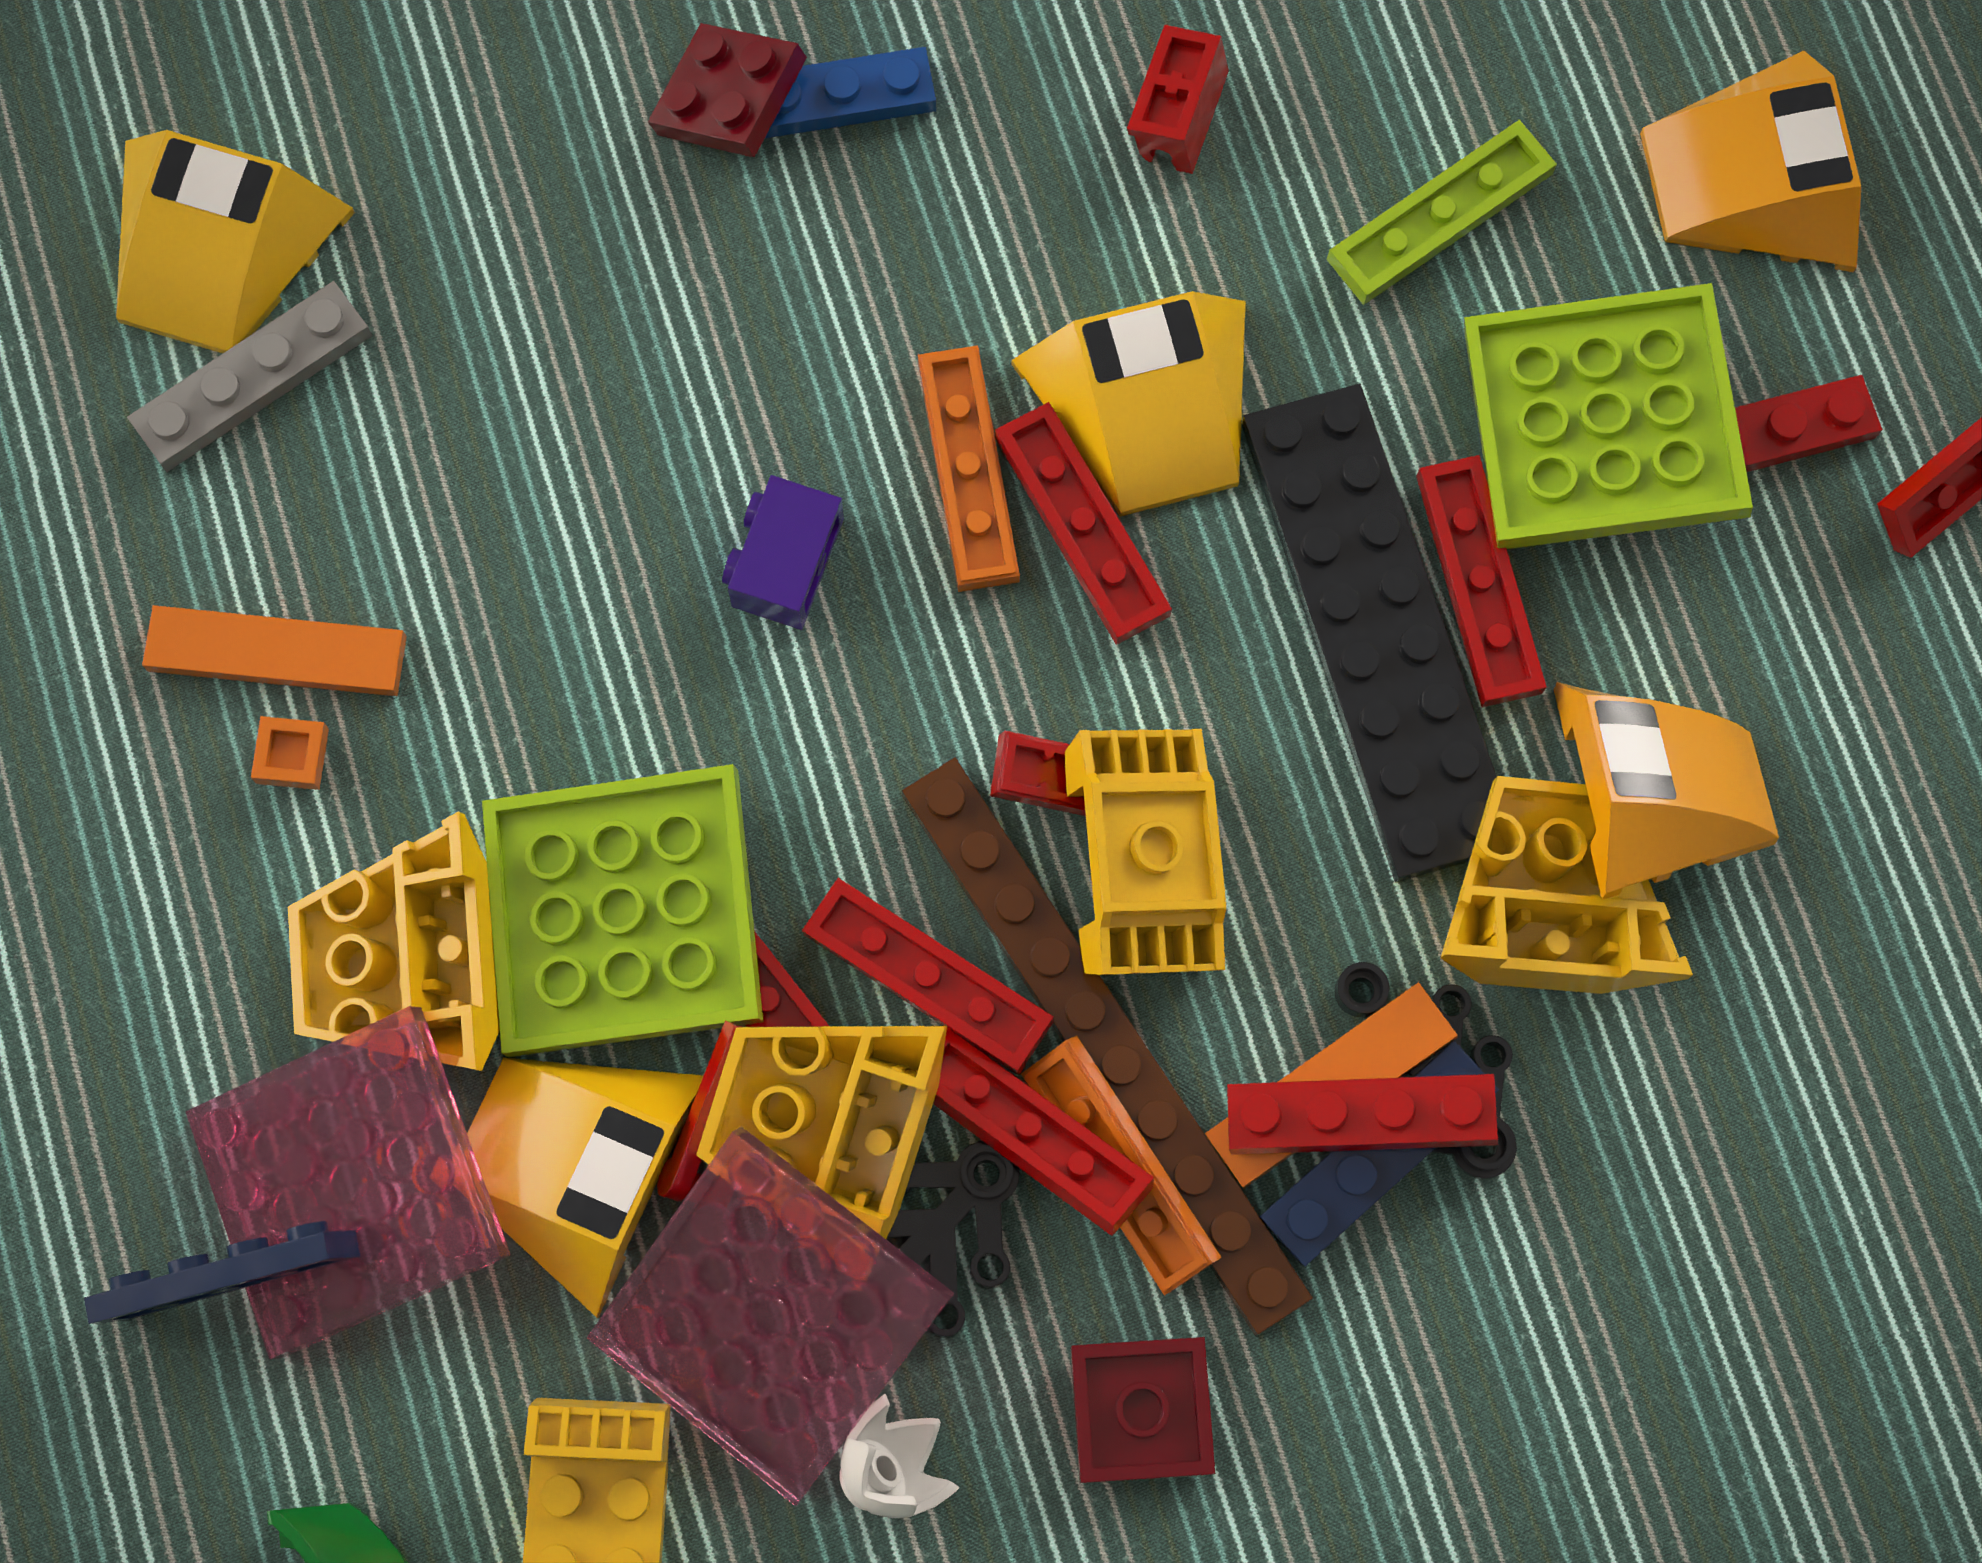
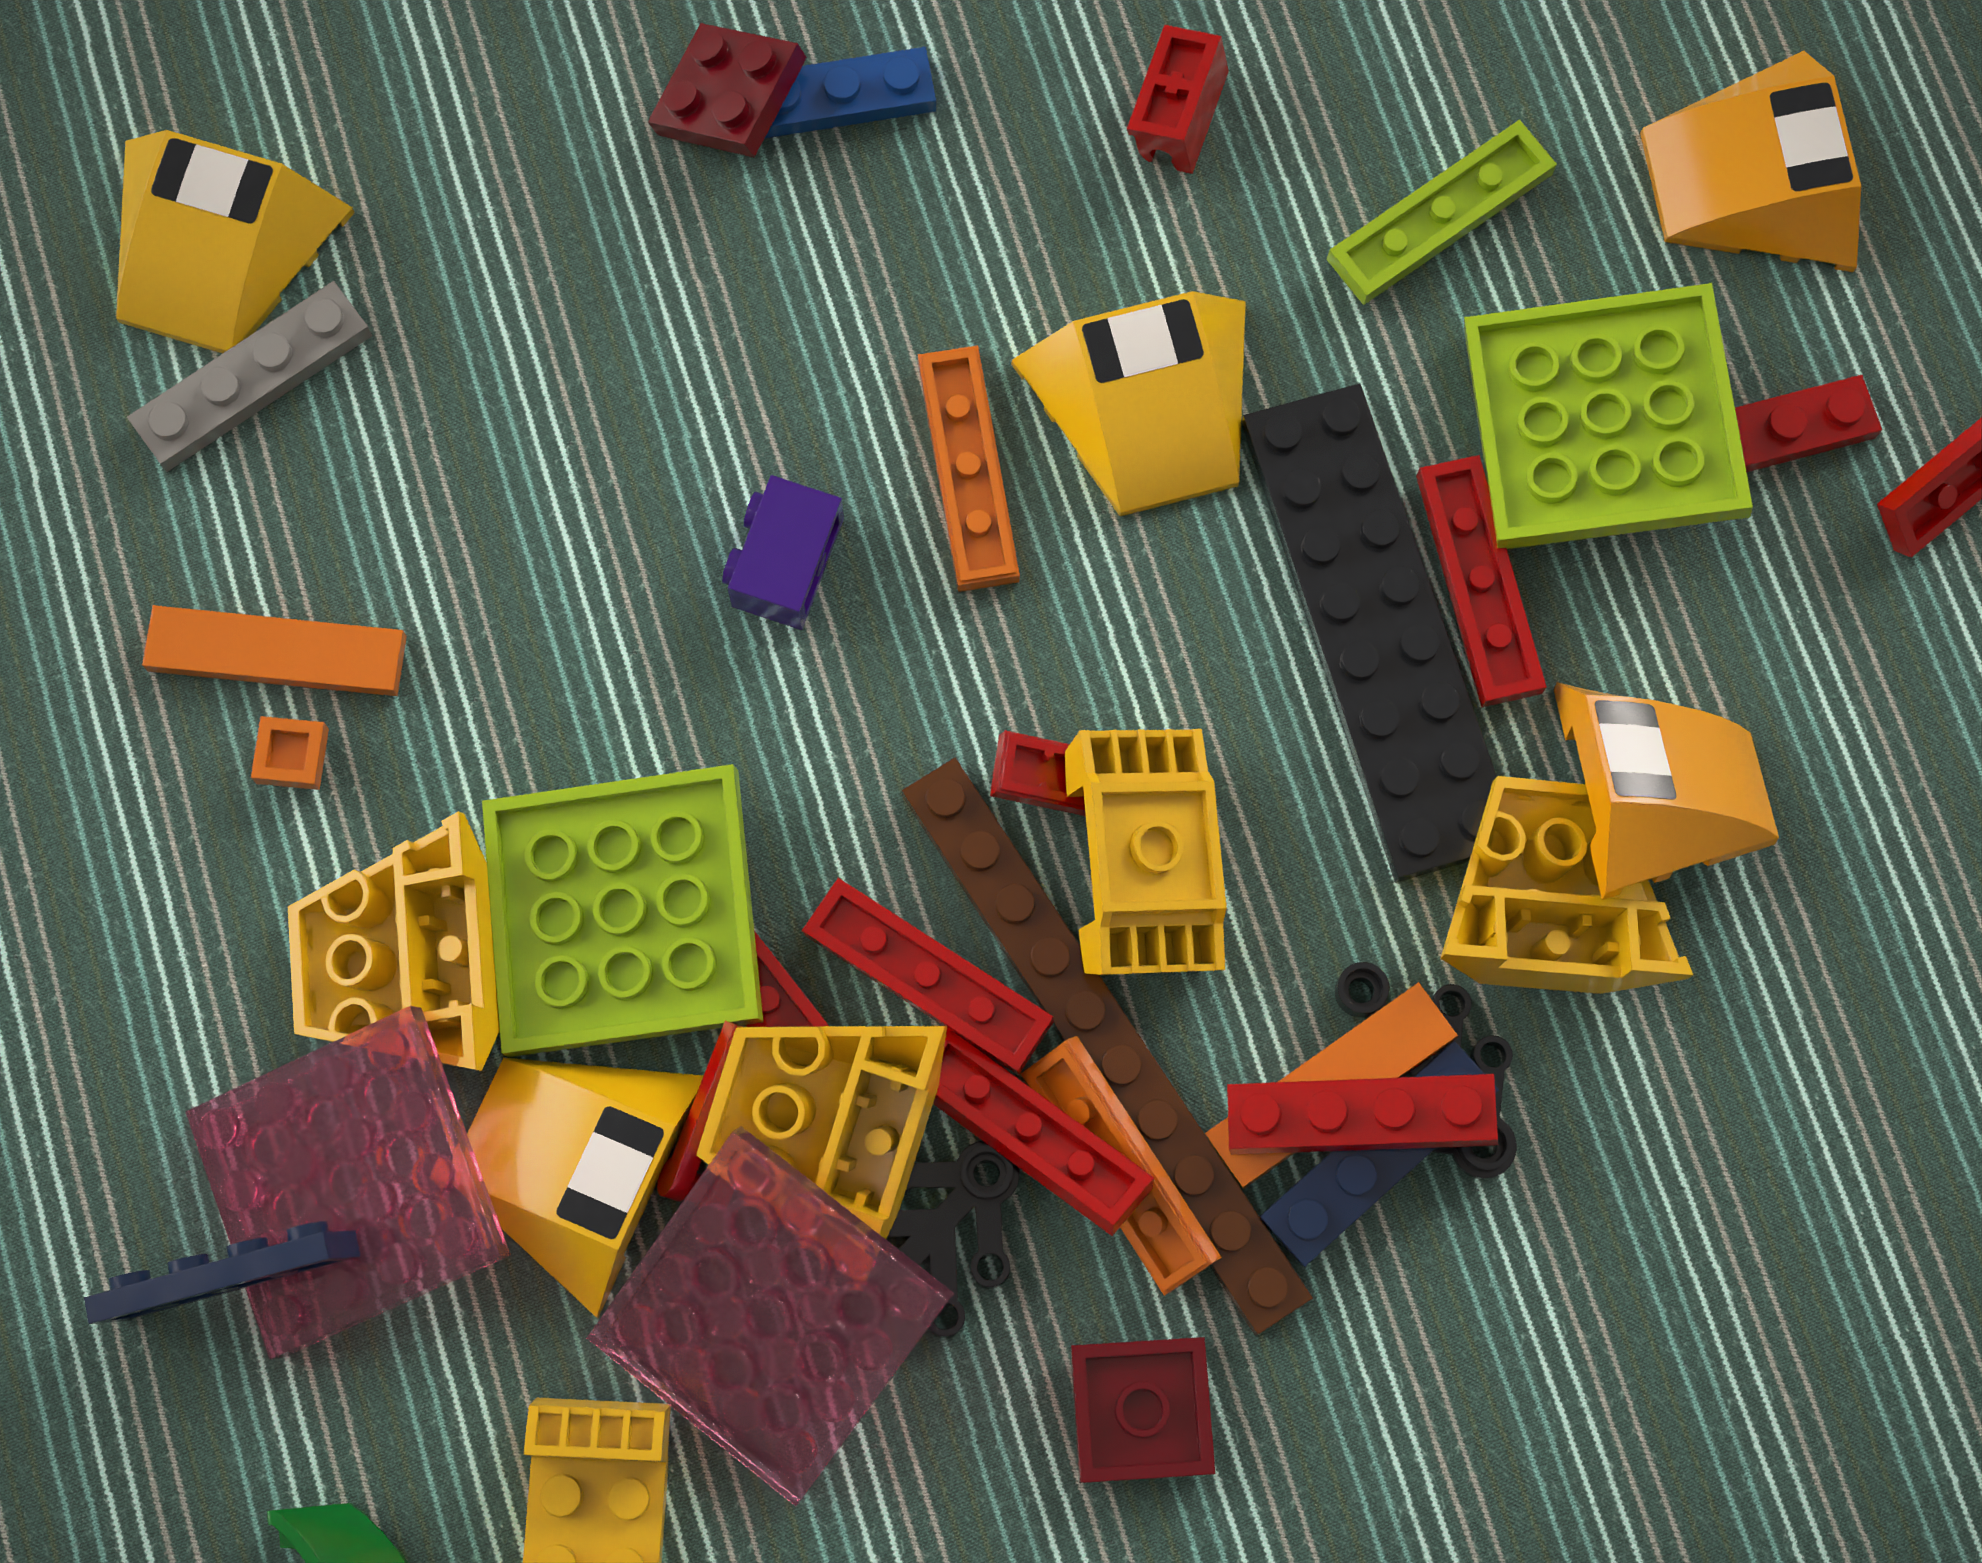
(886, 1465): white piece -> none
(1082, 523): red plate -> none

